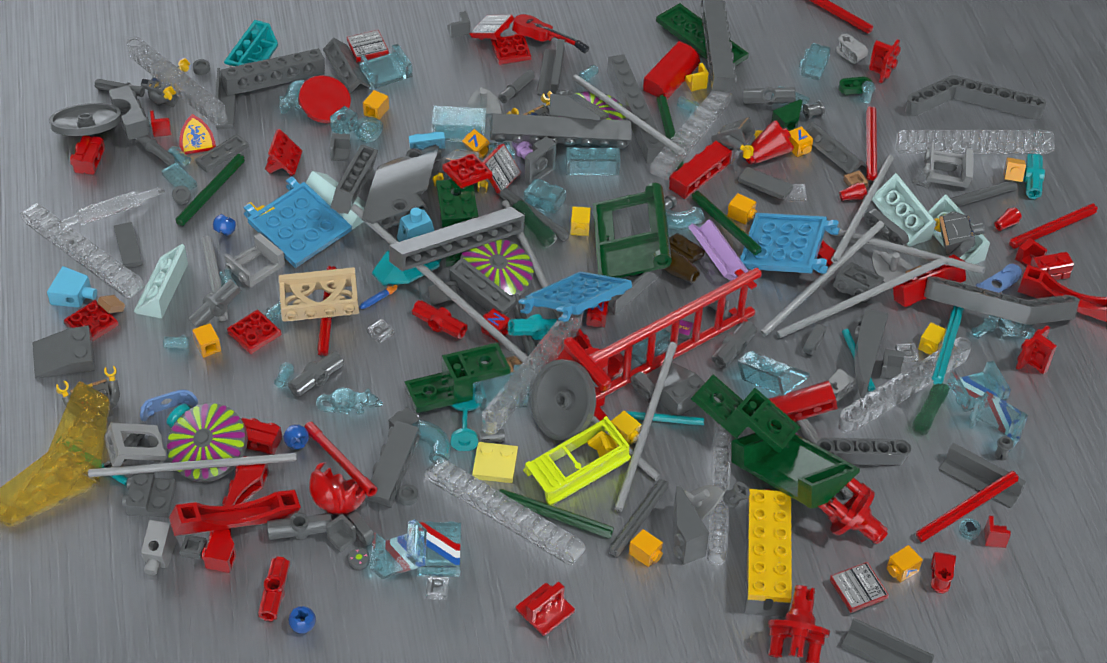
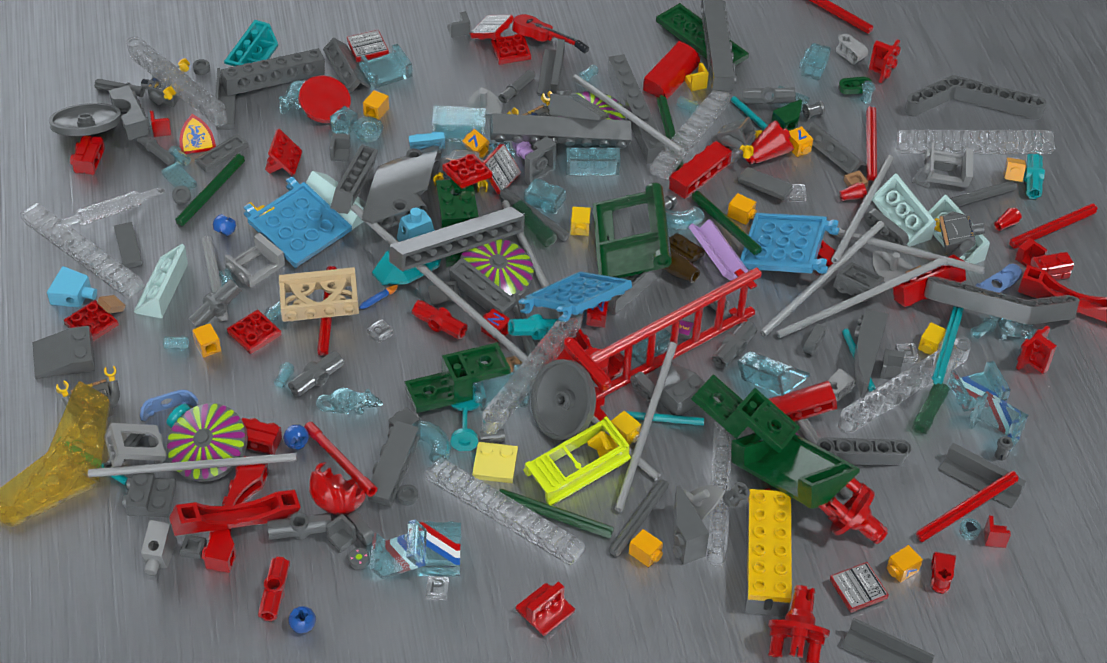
(748, 112): none -> teal piece

